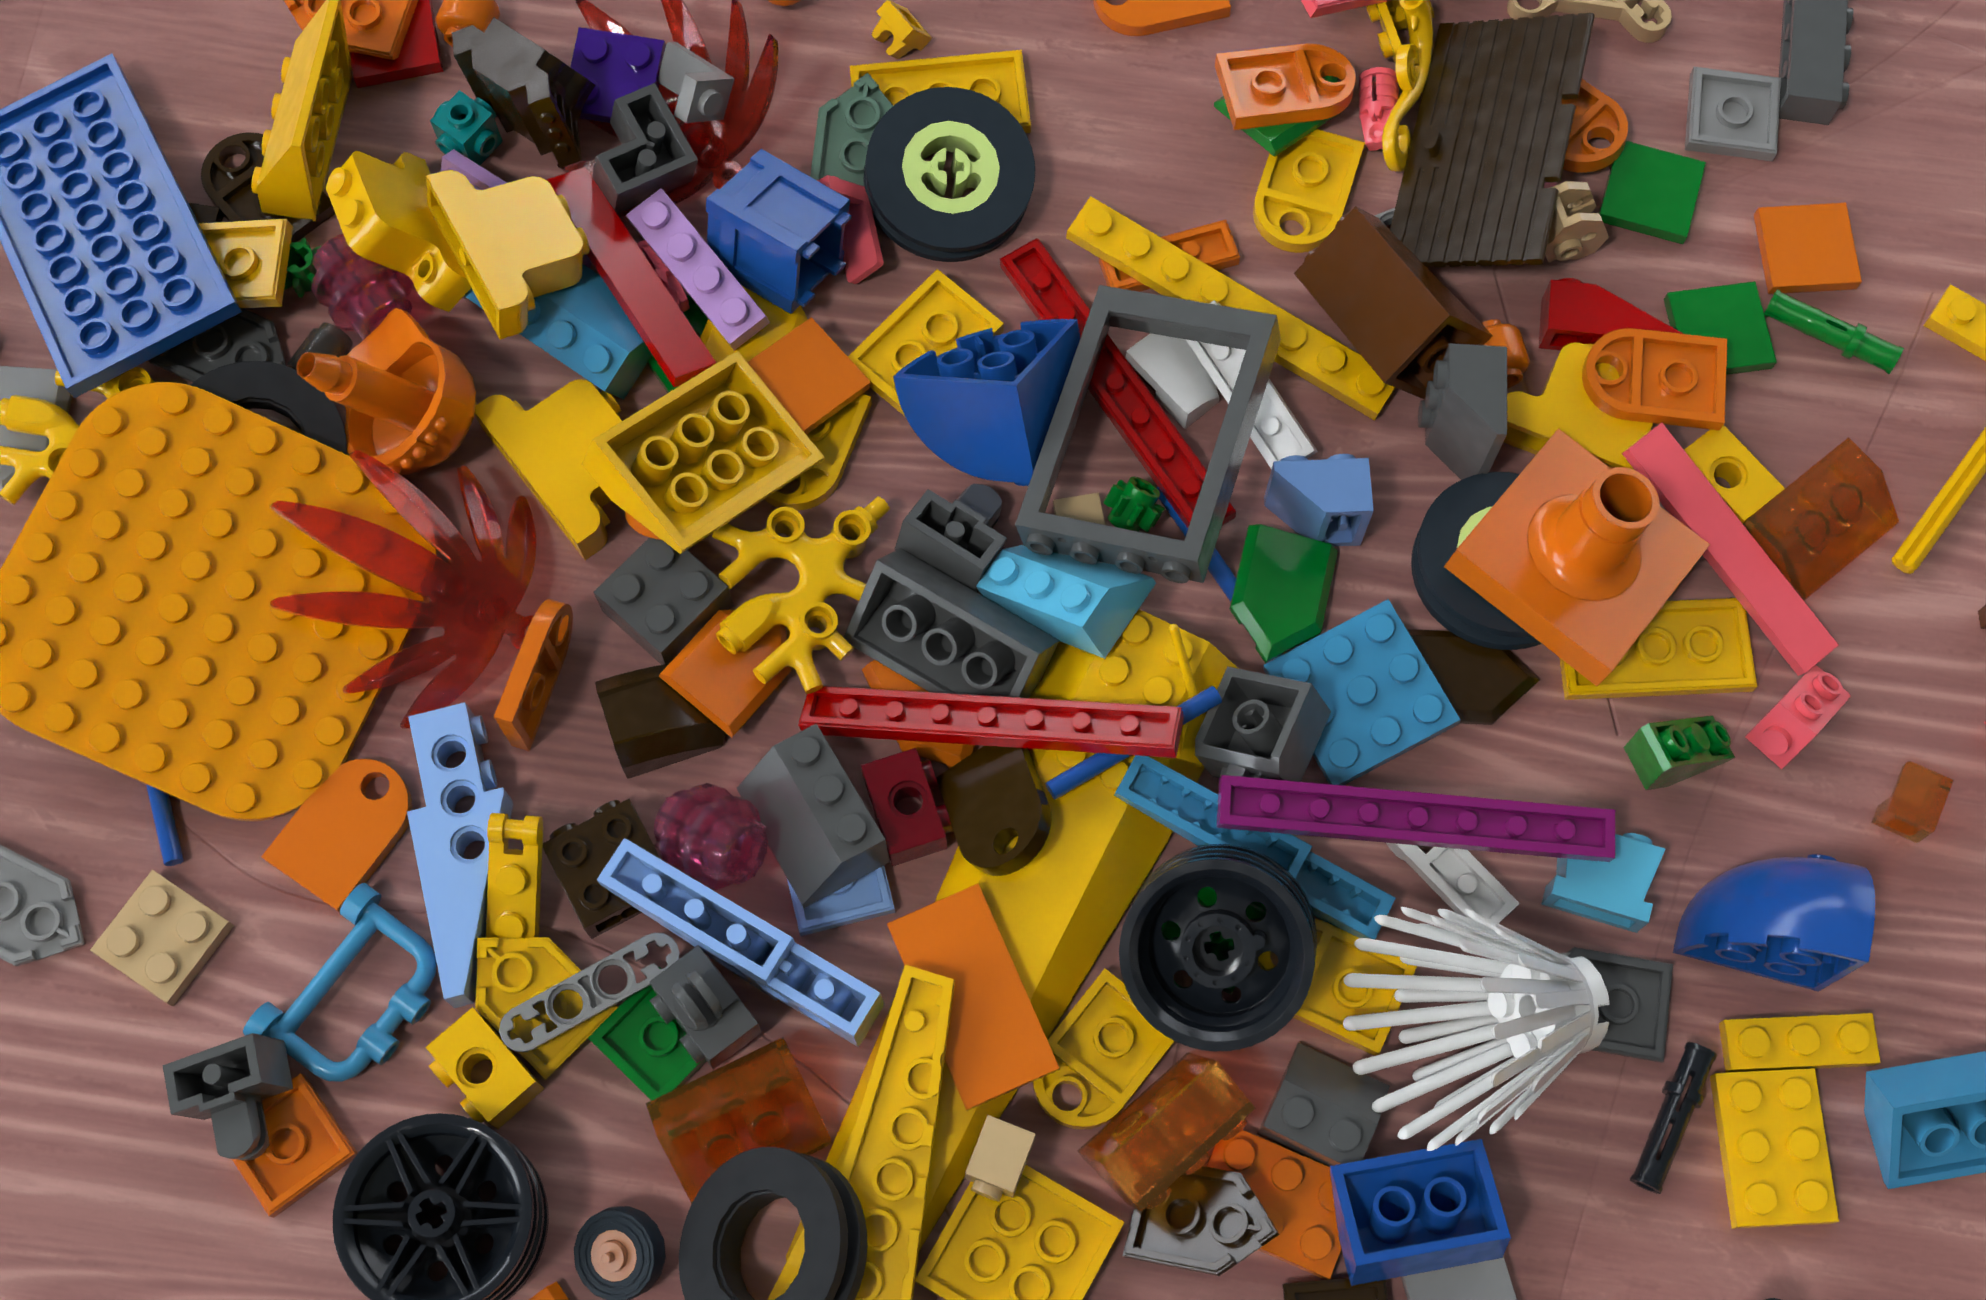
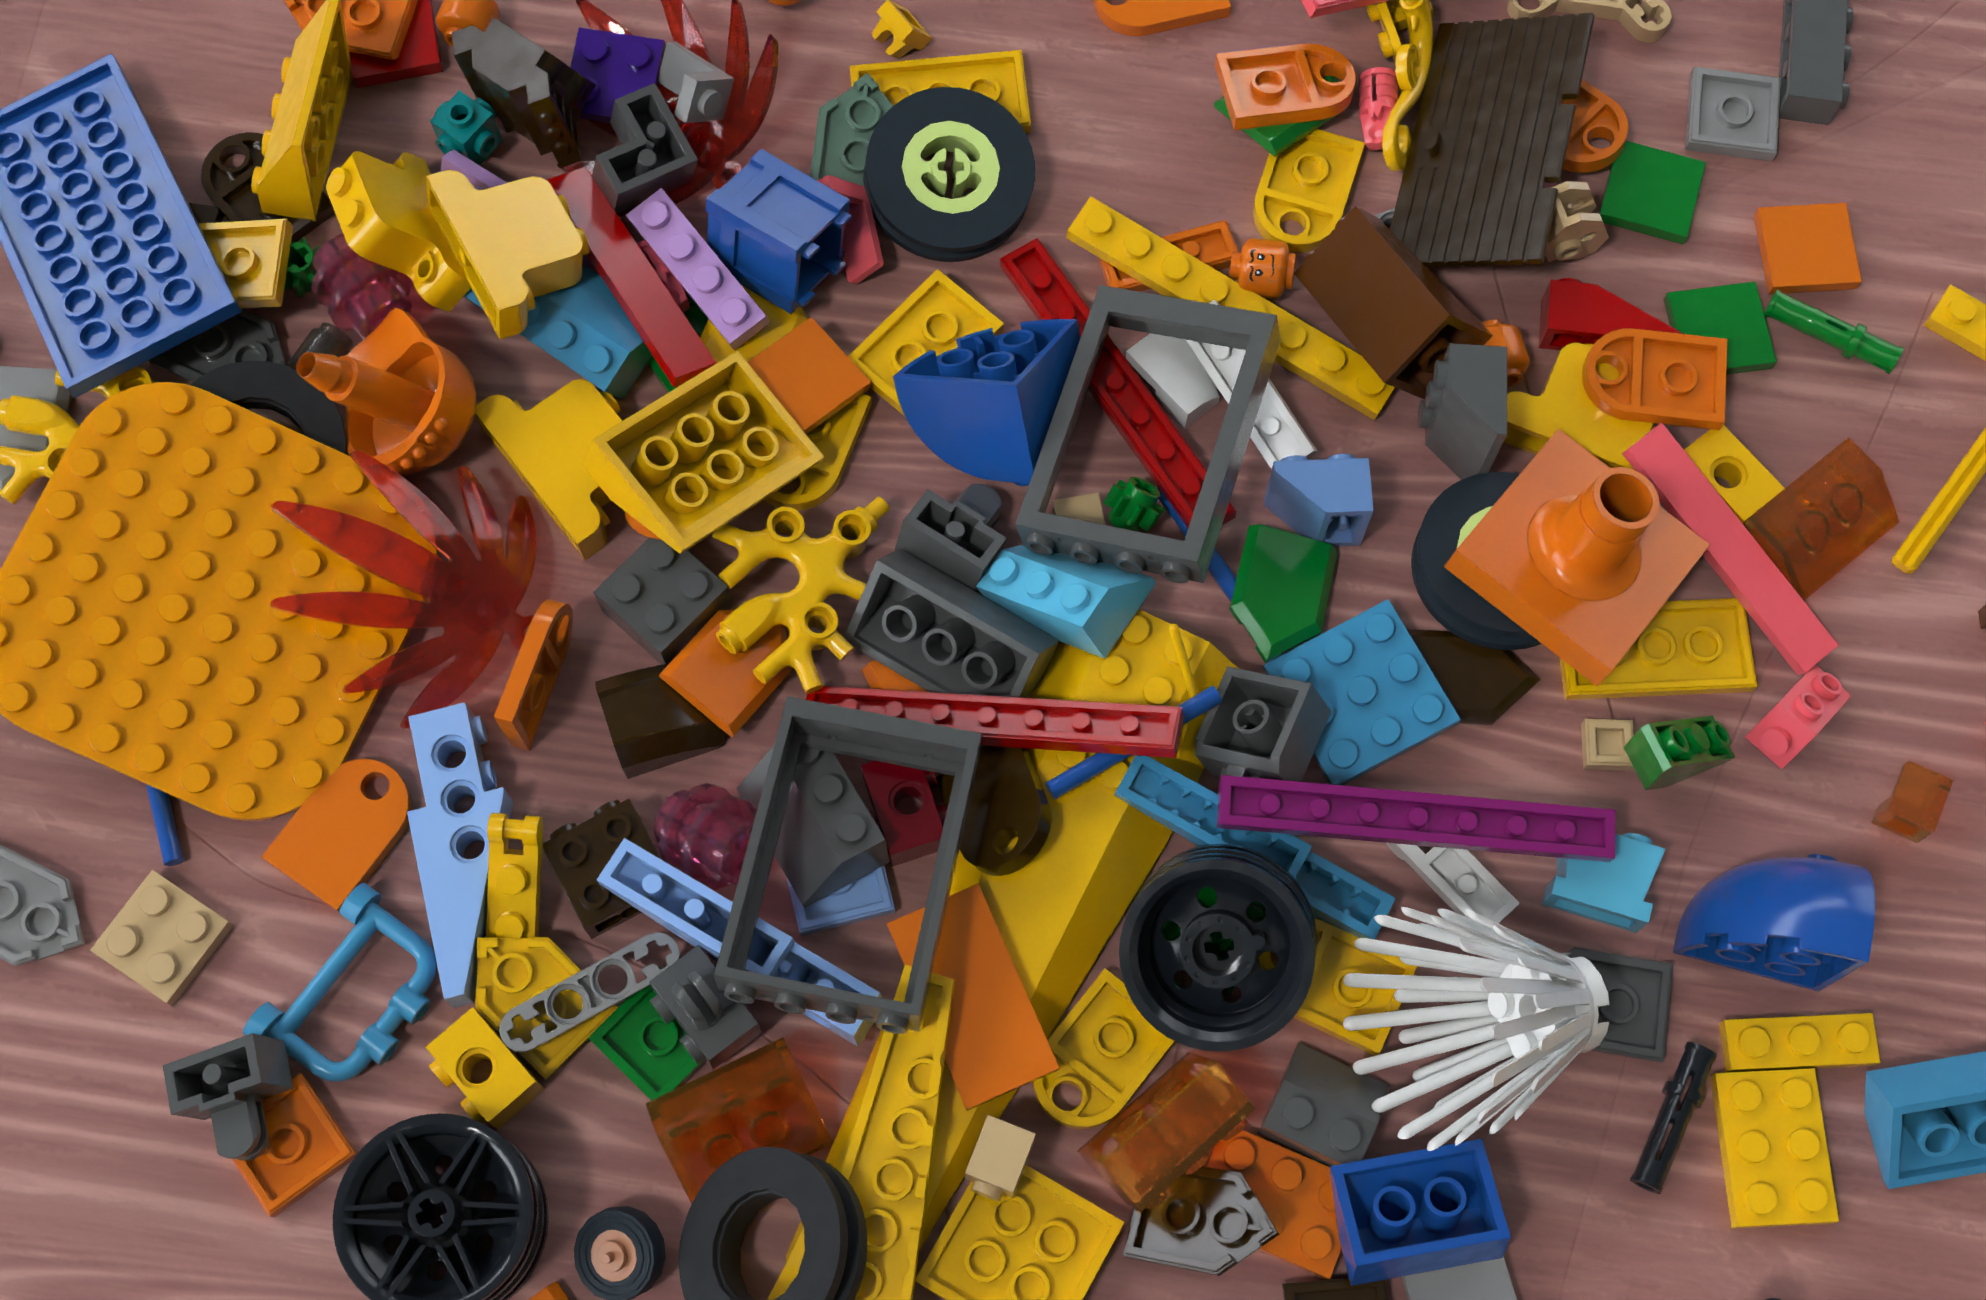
(871, 738): none -> dark grey window
(1264, 267): none -> orange head
(1604, 744): none -> tan tile

